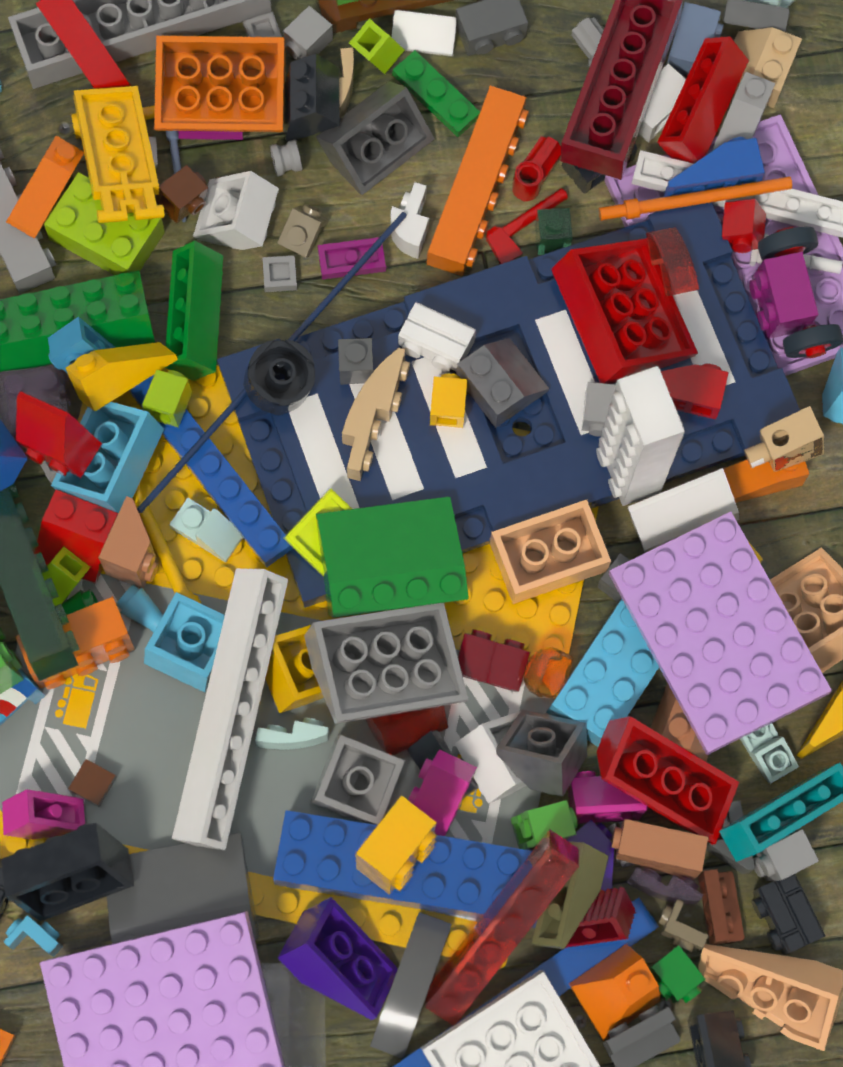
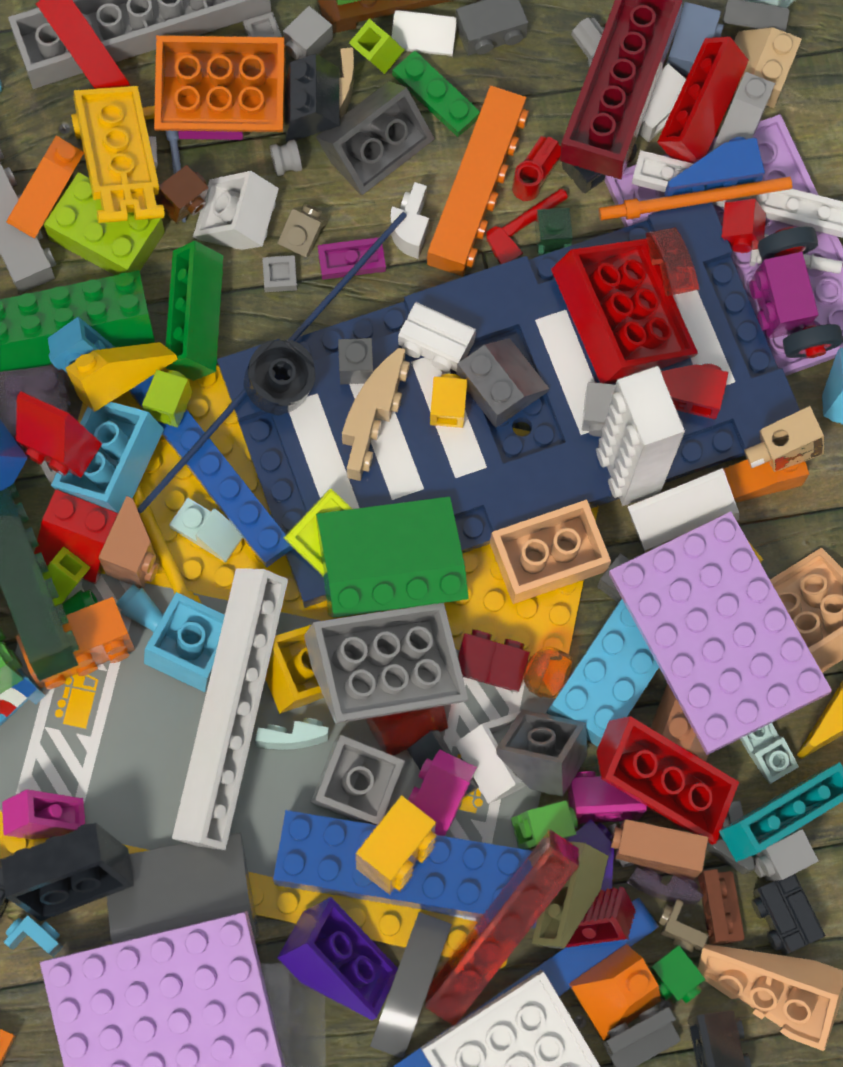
(92, 782): reddish brown tile -> none

